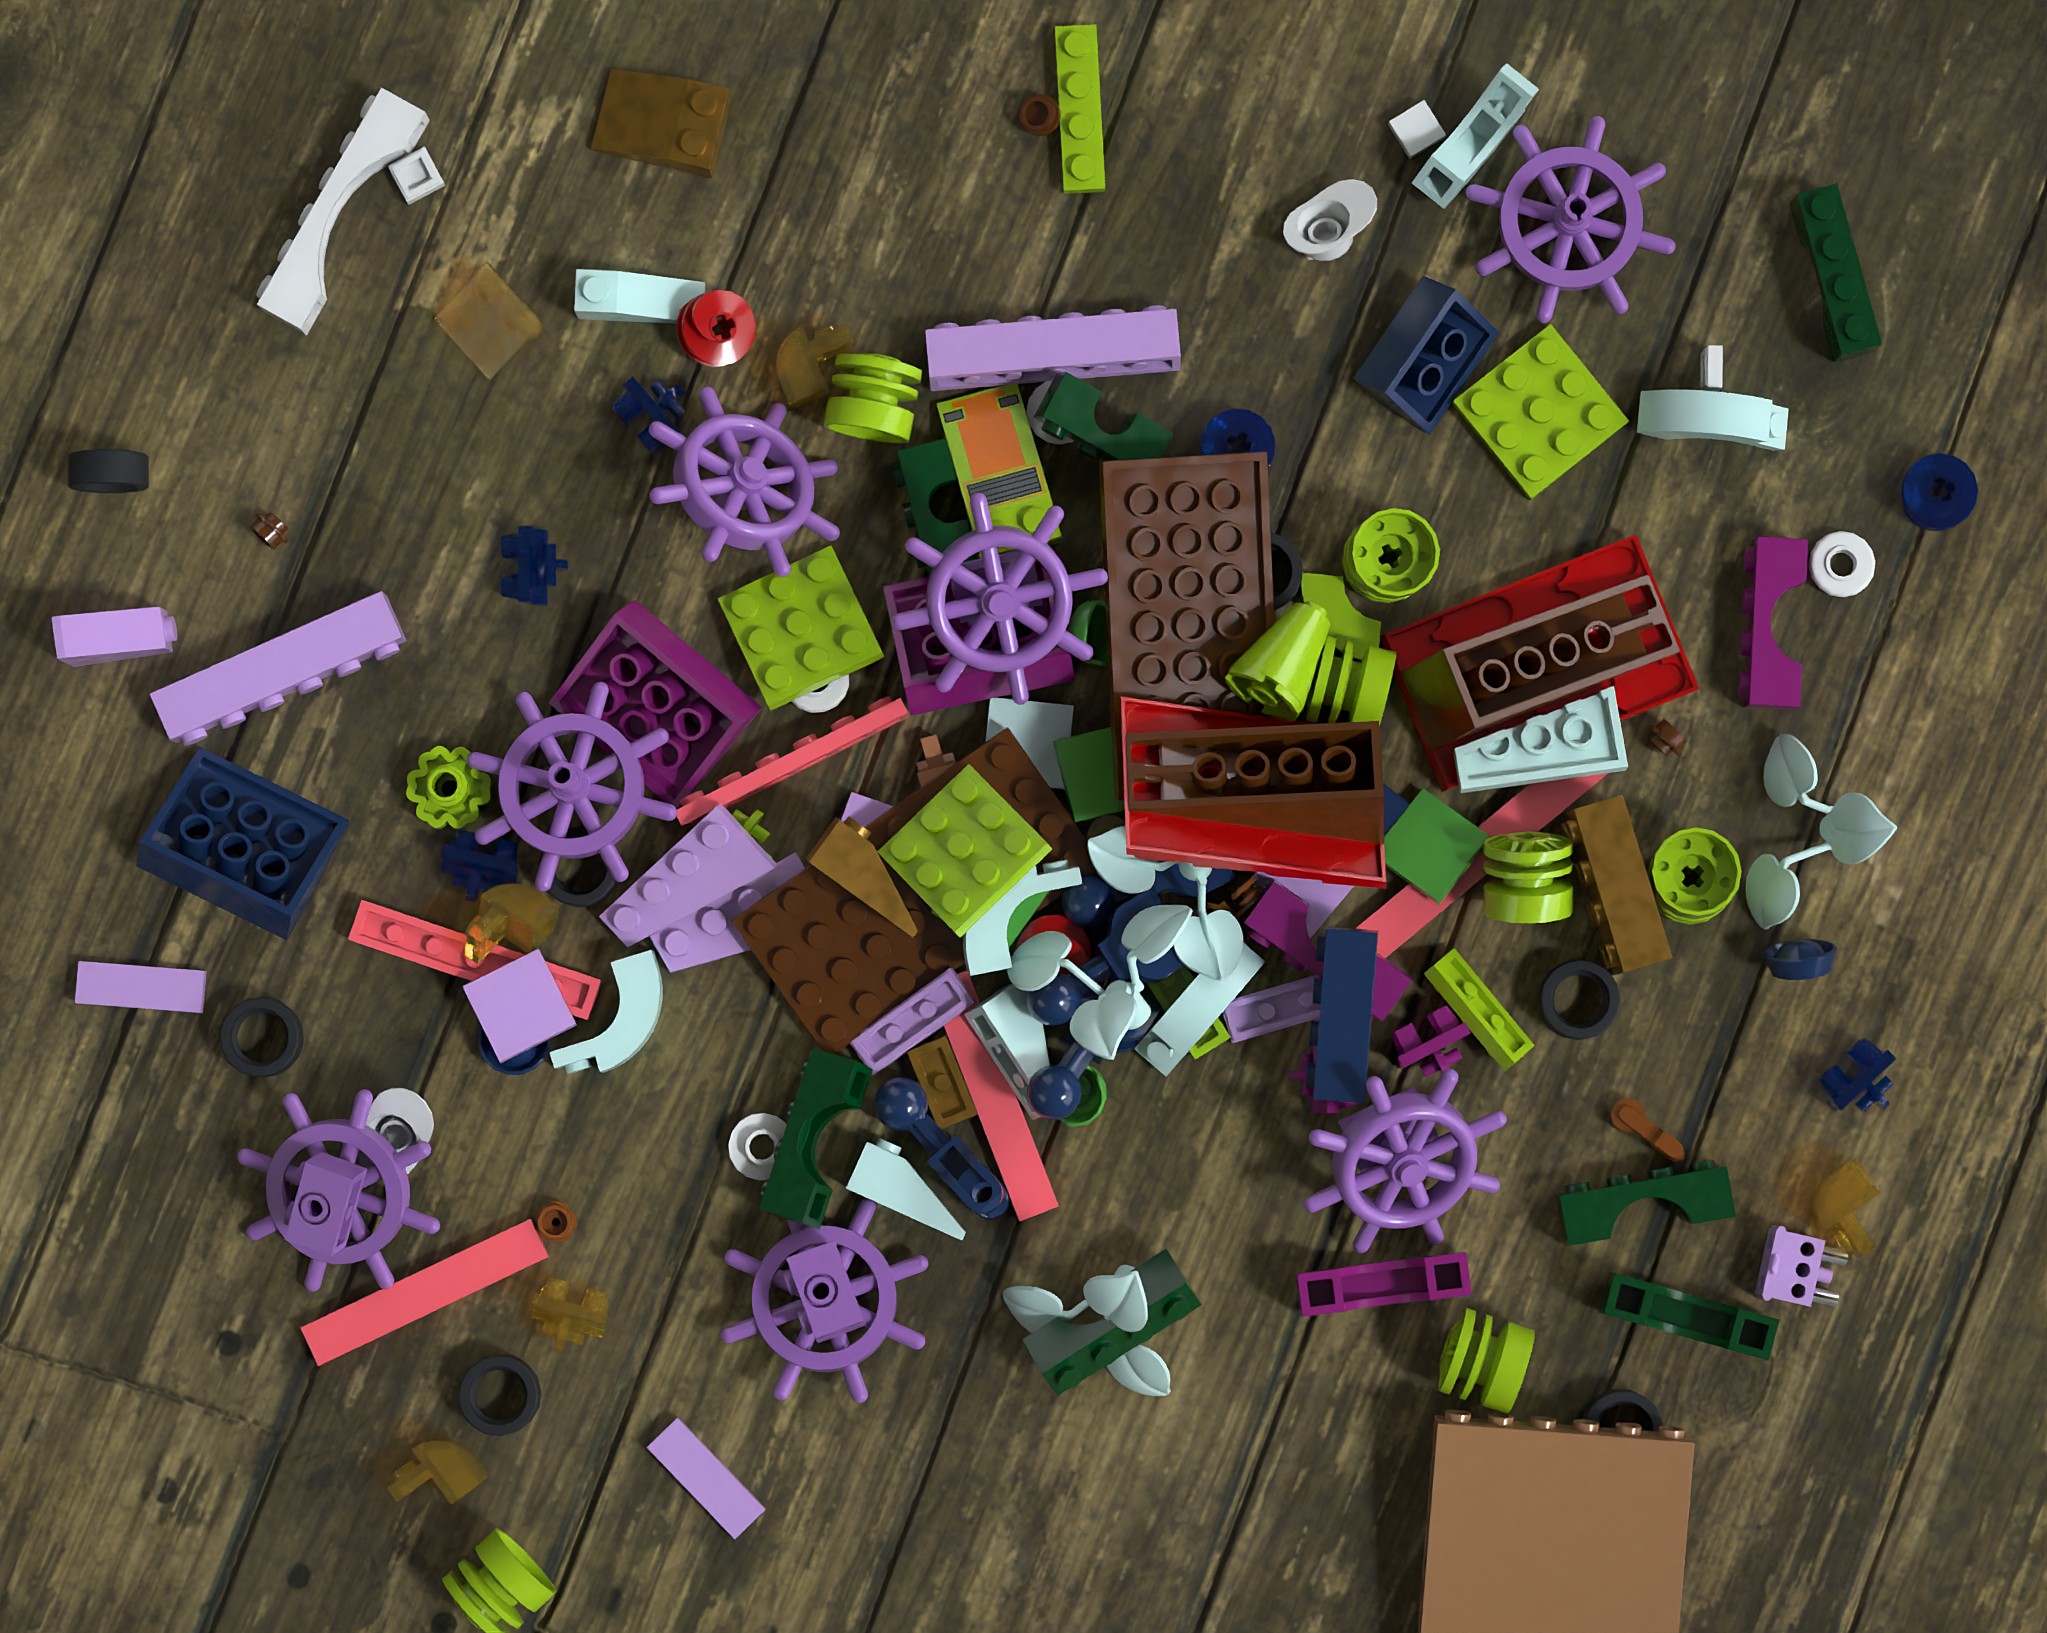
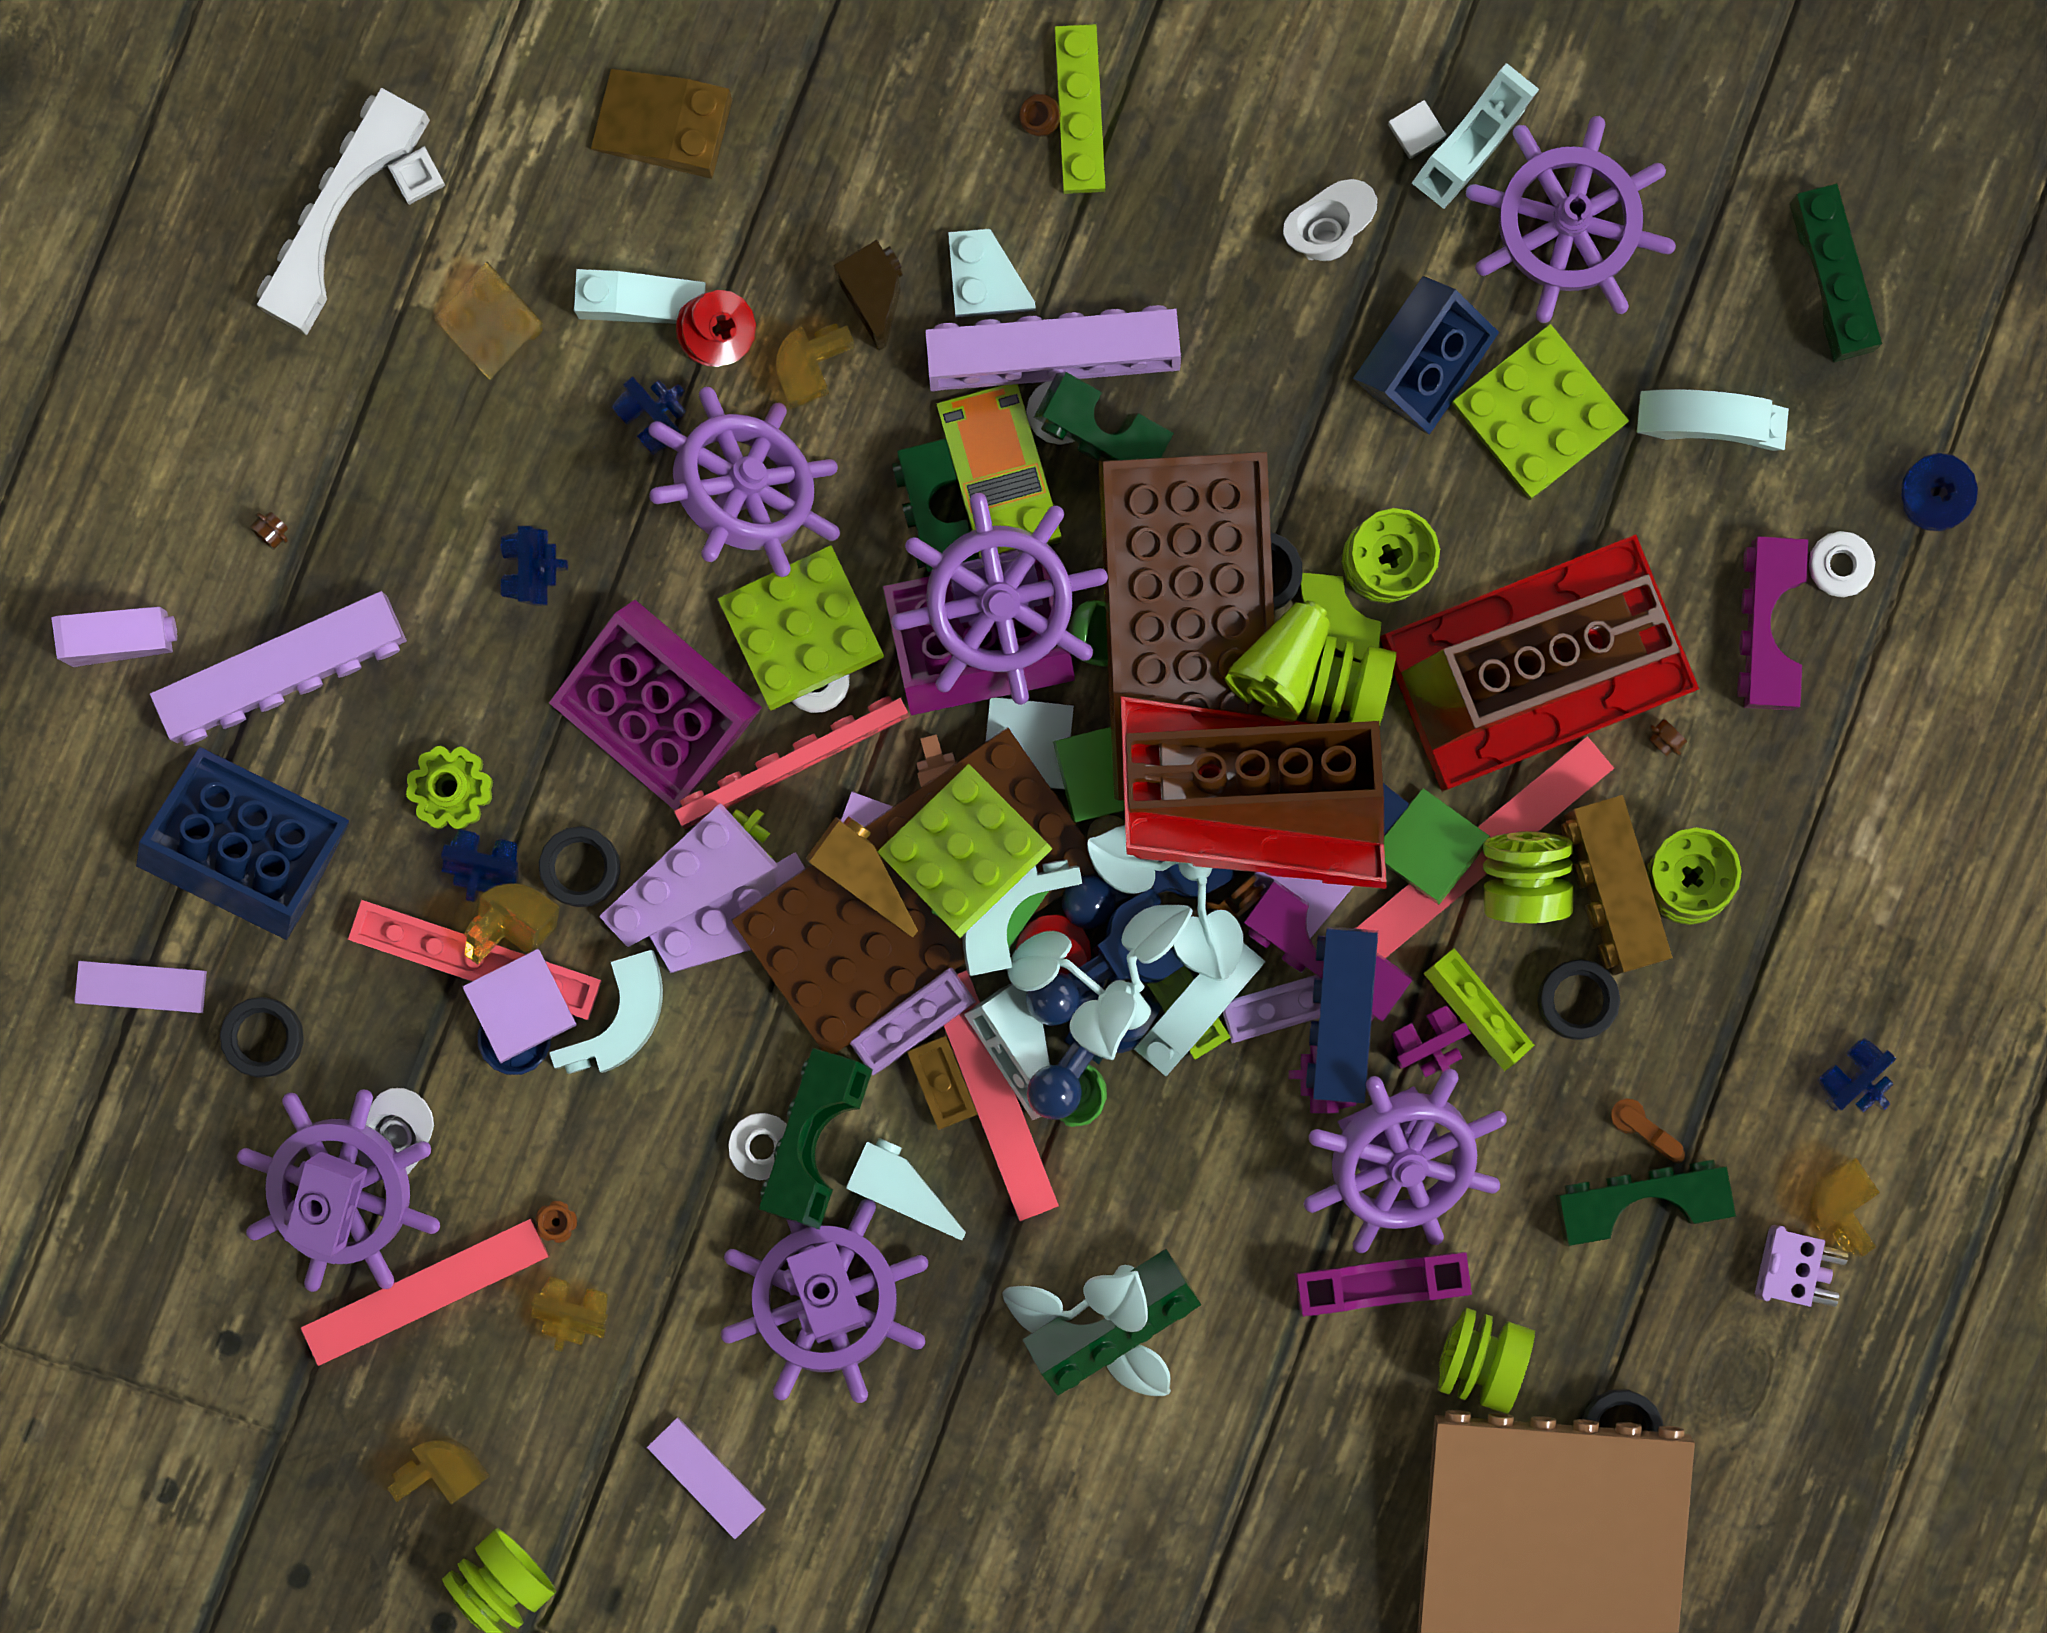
(108, 471): black tyre -> none
(468, 1388): black tyre -> none
(571, 786): medium lavender piece -> none
(872, 287): none -> dark brown slope
(872, 400): lime wheel -> none
(903, 1106): dark blue piece -> none
(984, 276): none -> light aqua wing
(1237, 424): clear blue piece -> none
(1560, 745): light aqua wing -> none
(1689, 1316): dark green arch -> none
(1711, 368): white tile -> none
(1800, 959): dark blue hat -> none
(1851, 830): light aqua plant -> none

